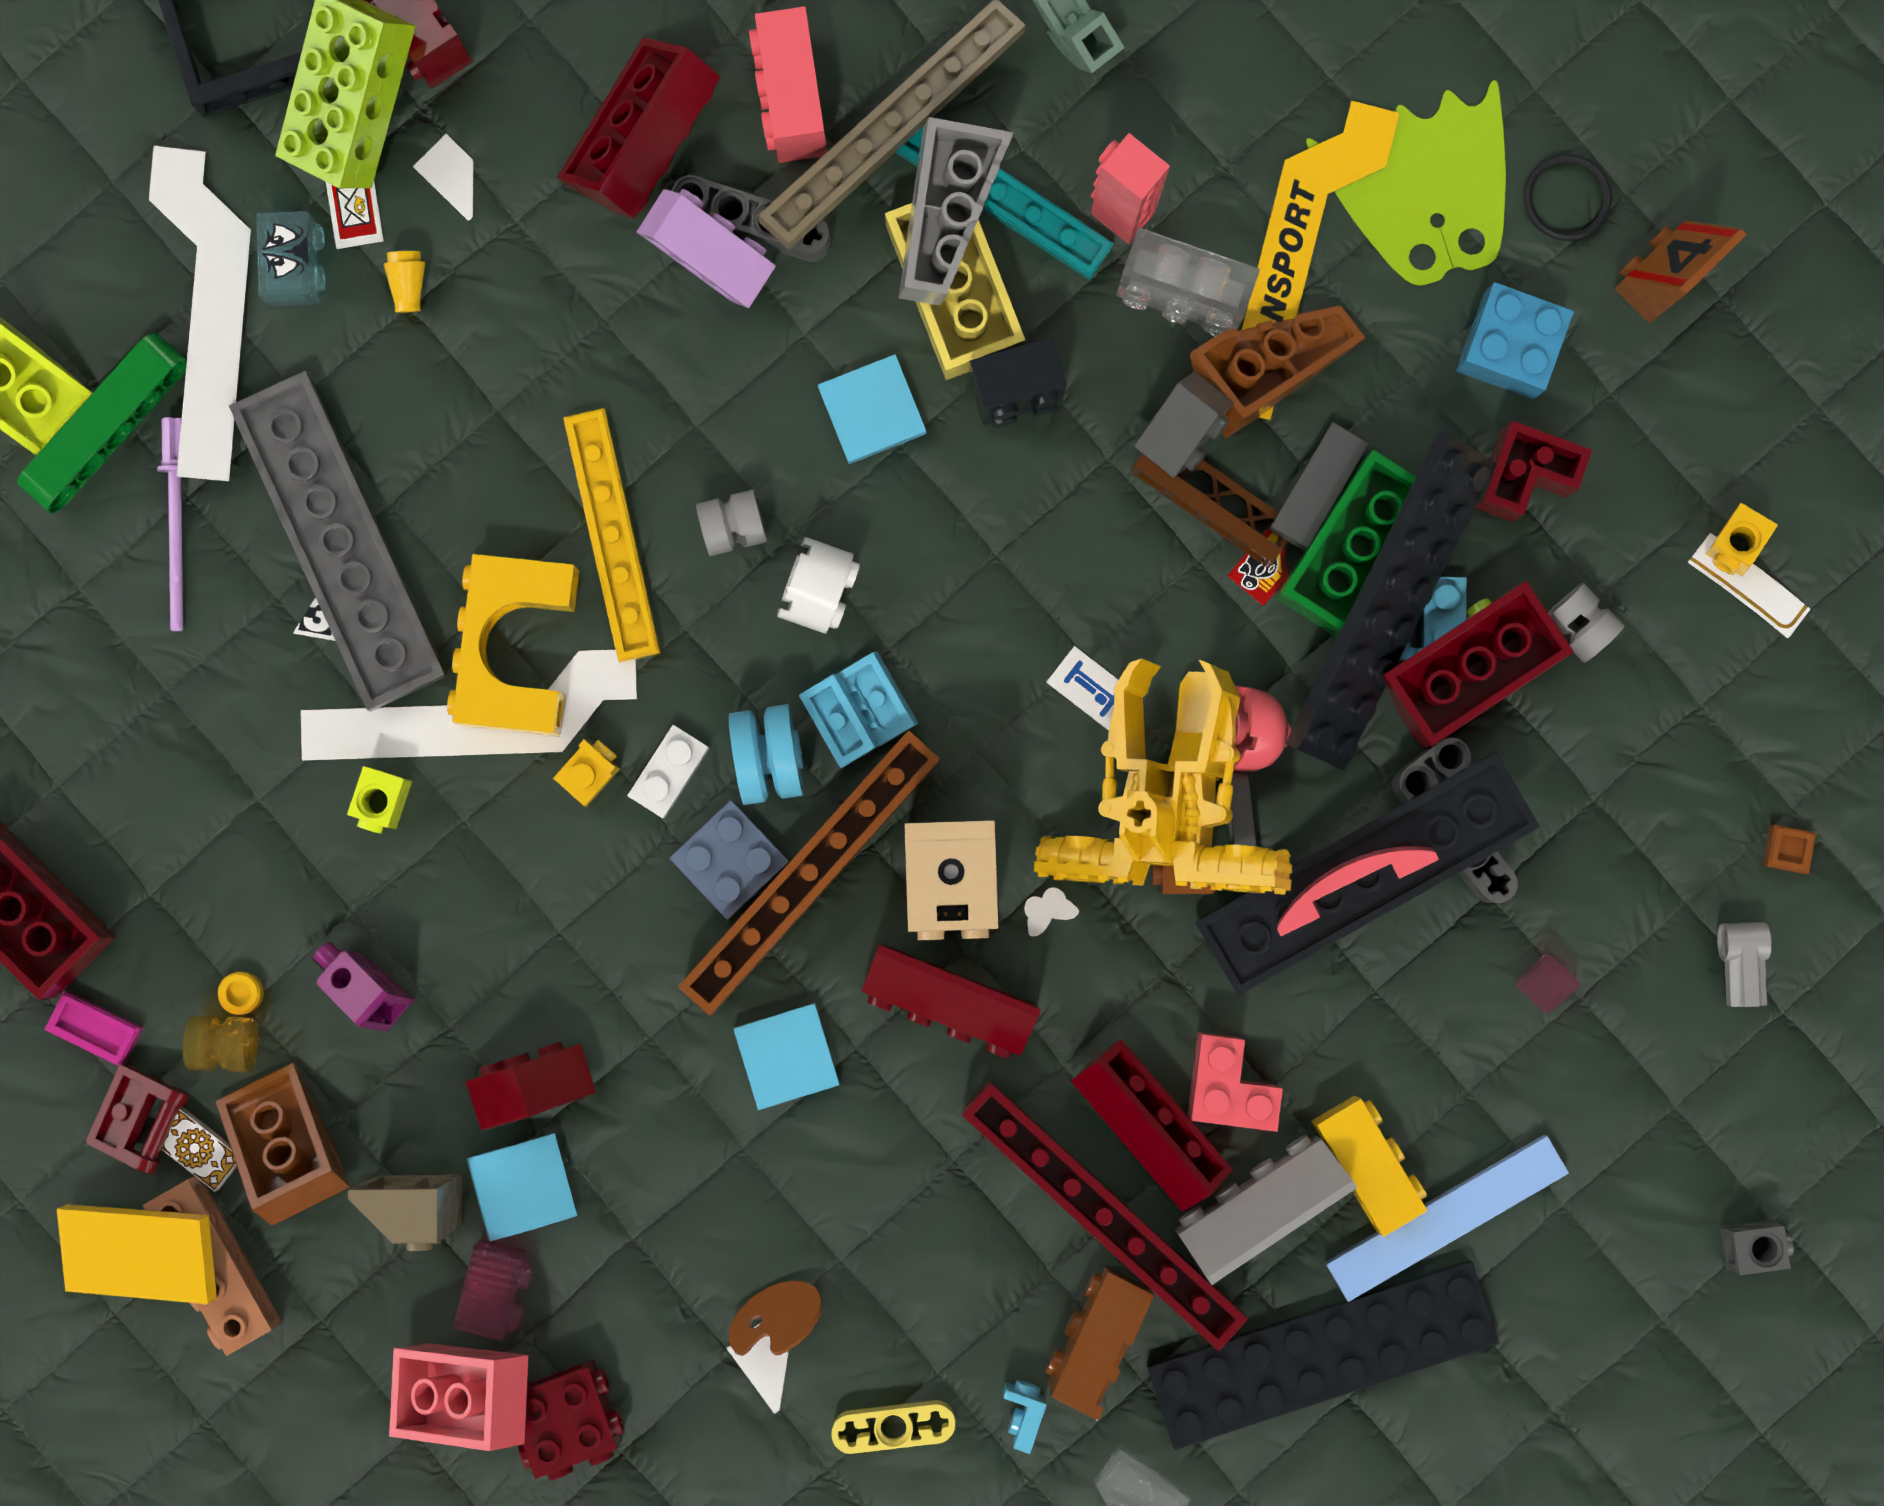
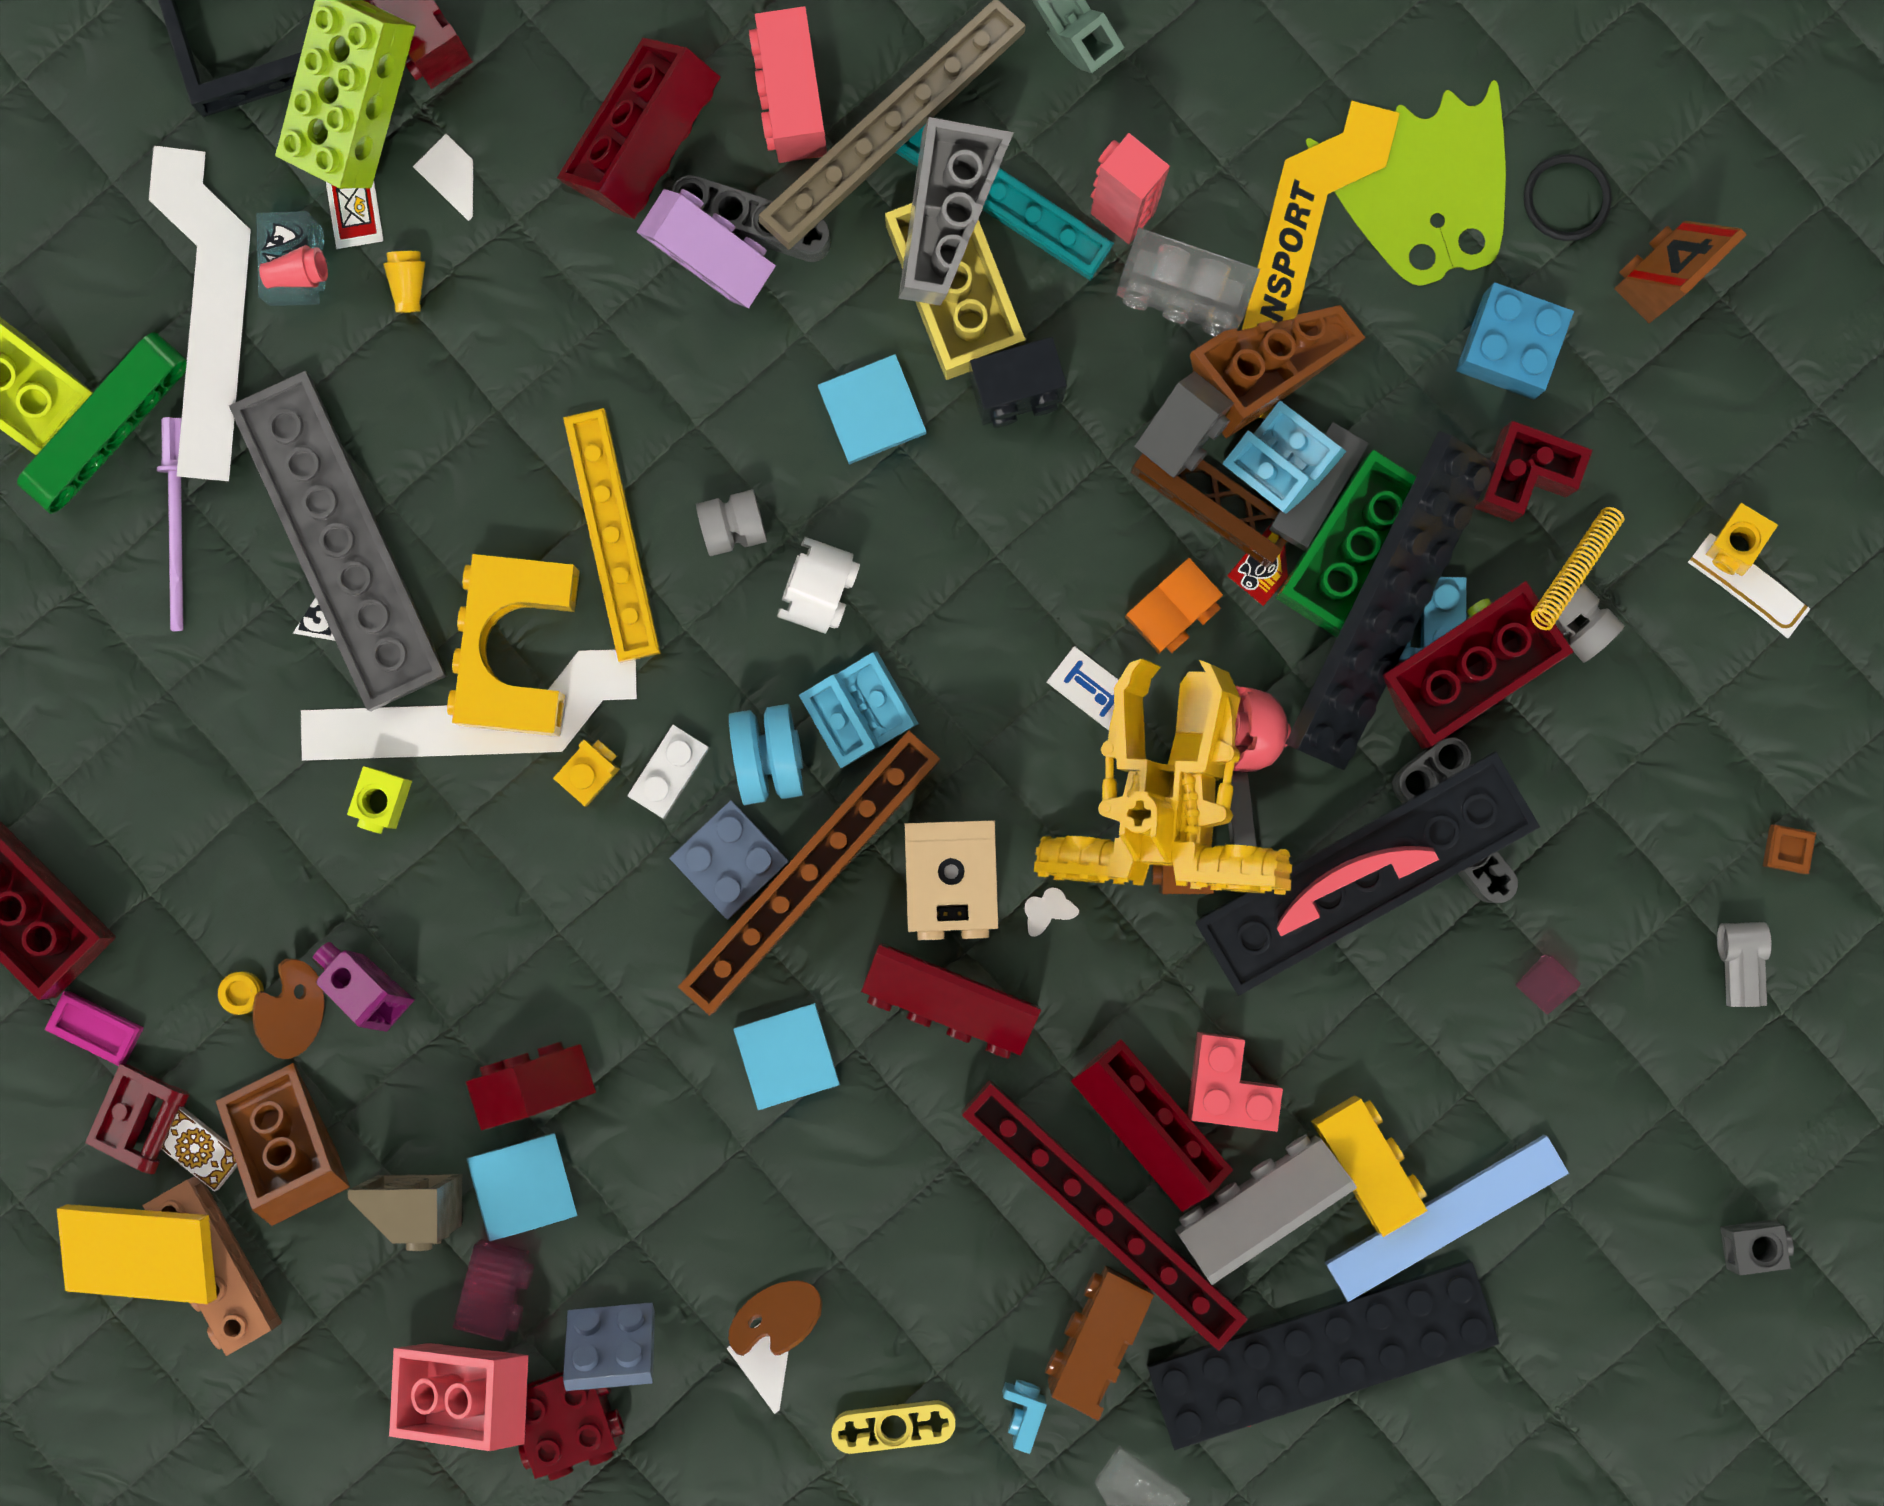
(213, 1043): clear yellow wheel -> none
(285, 1022): none -> dark orange piece
(295, 269): none -> coral cone
(609, 1346): none -> sand blue plate
(1175, 606): none -> orange brick
(1284, 457): none -> medium azure slope
(1584, 572): none -> yellow piece

